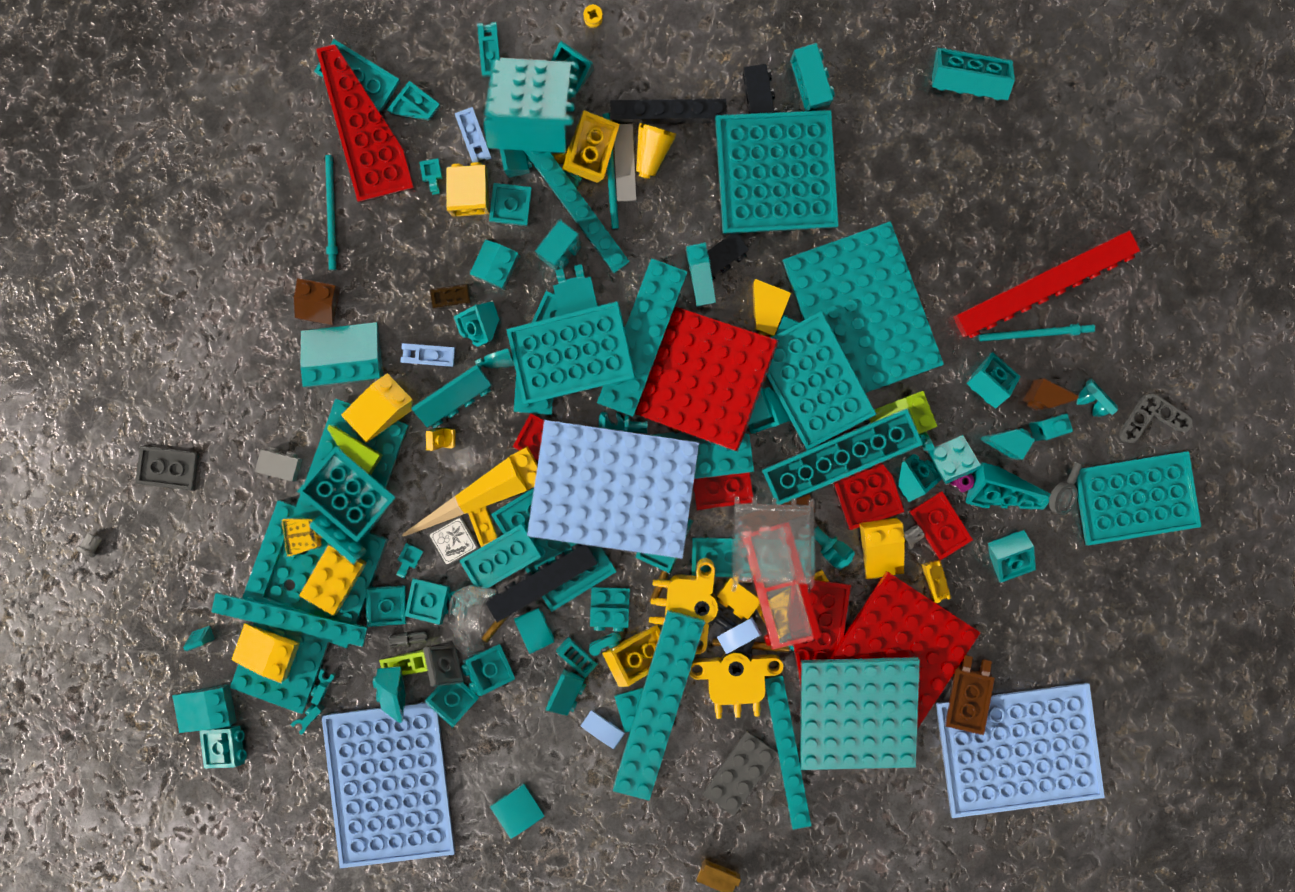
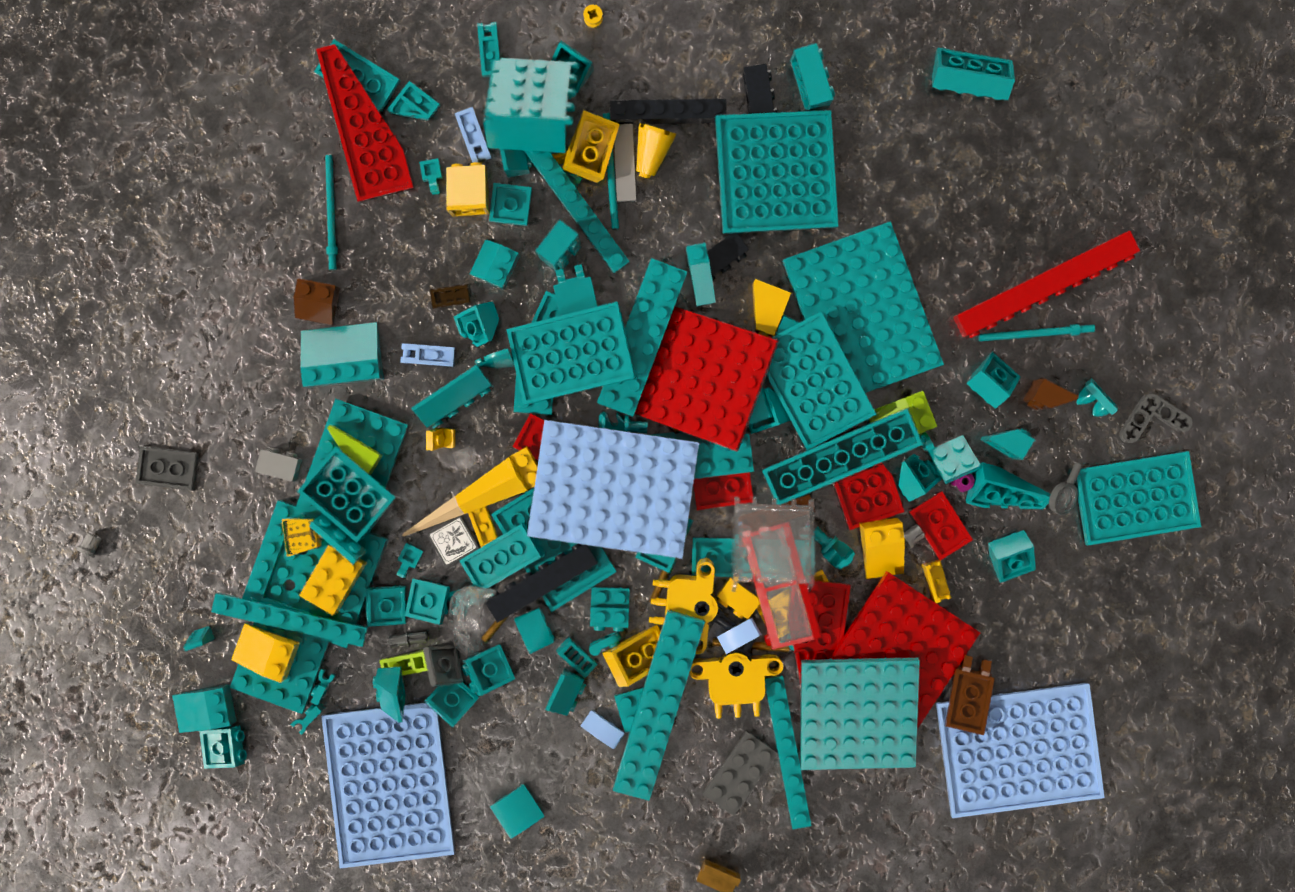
(378, 408): yellow slope -> none
(1051, 426): teal torso -> none

